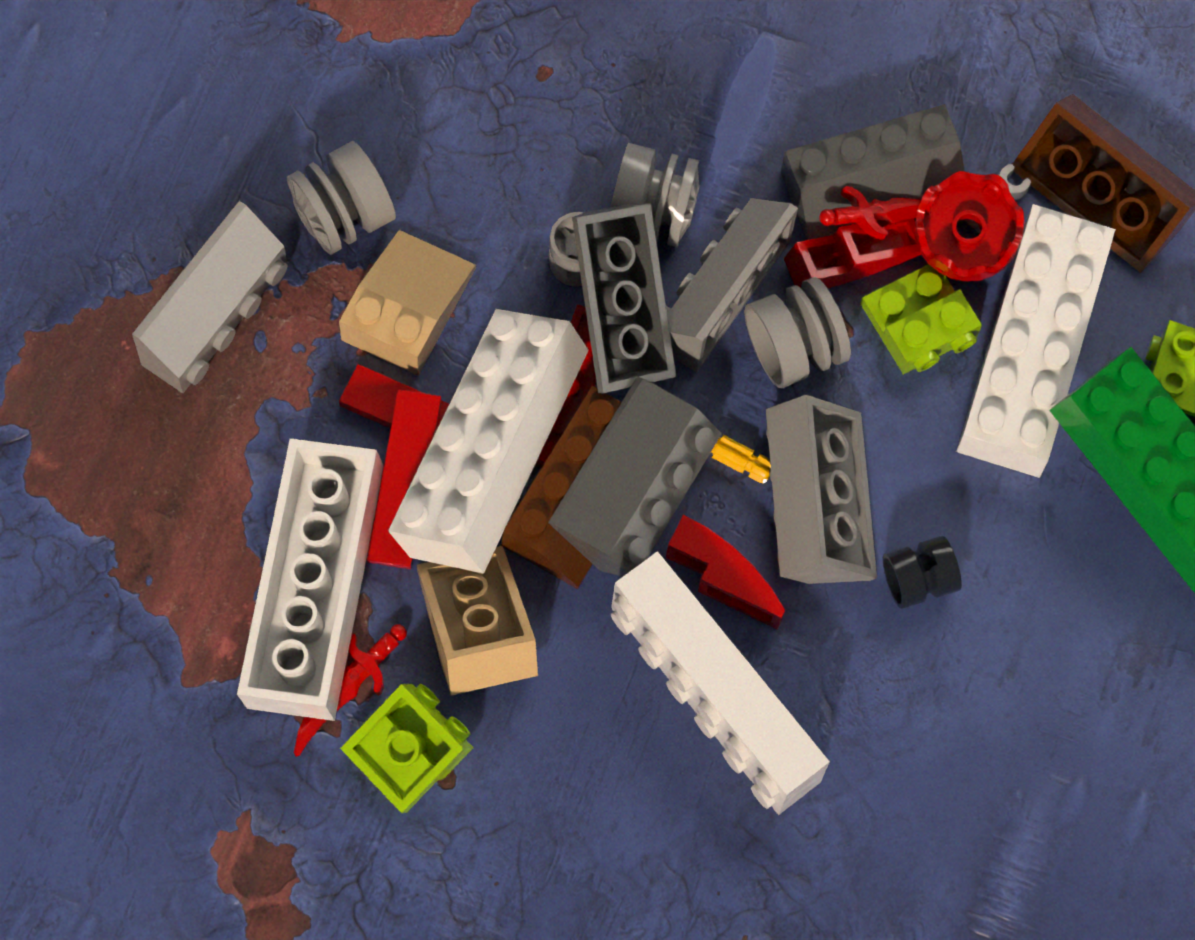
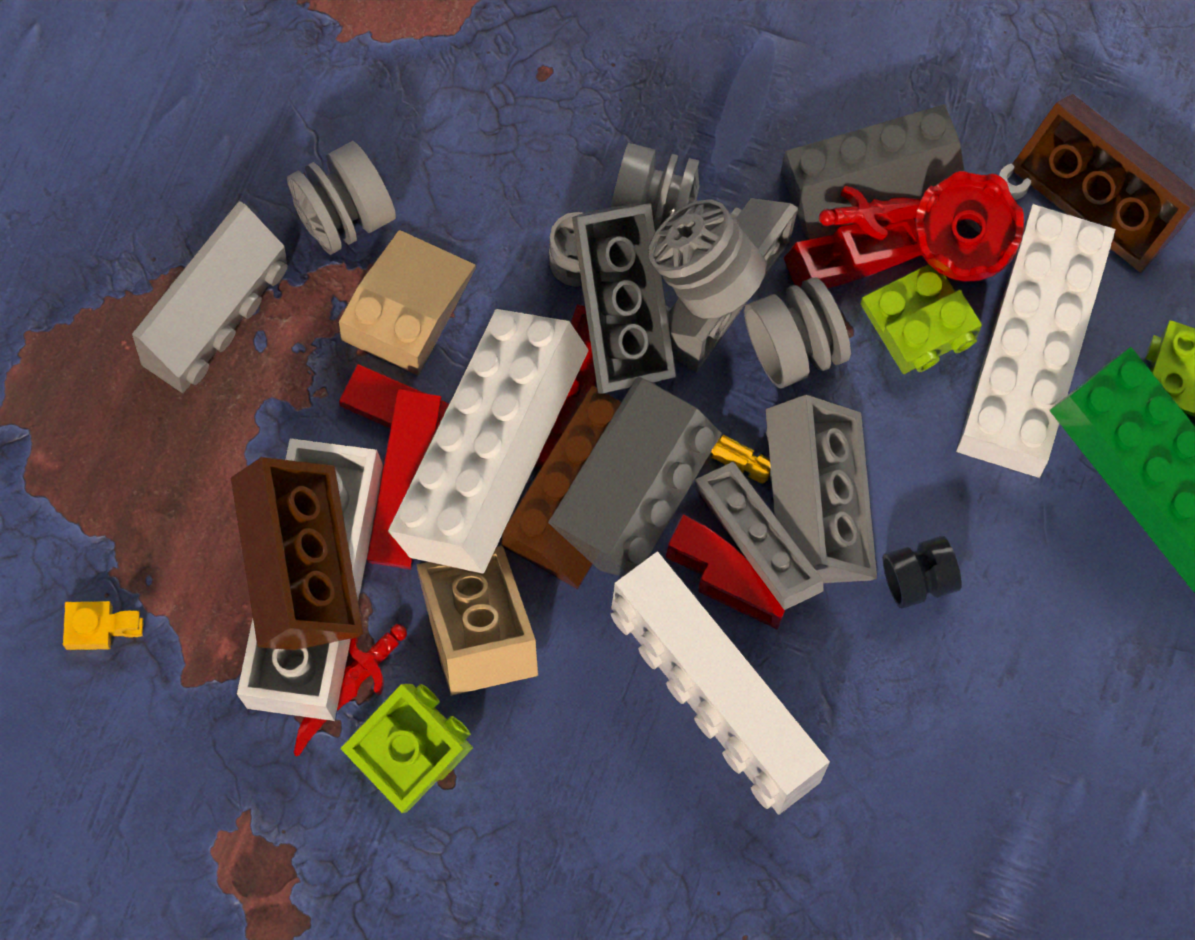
(92, 625): none -> yellow plate
(295, 554): none -> reddish brown slope
(707, 259): none -> light grey wheel
(759, 535): none -> light grey plate

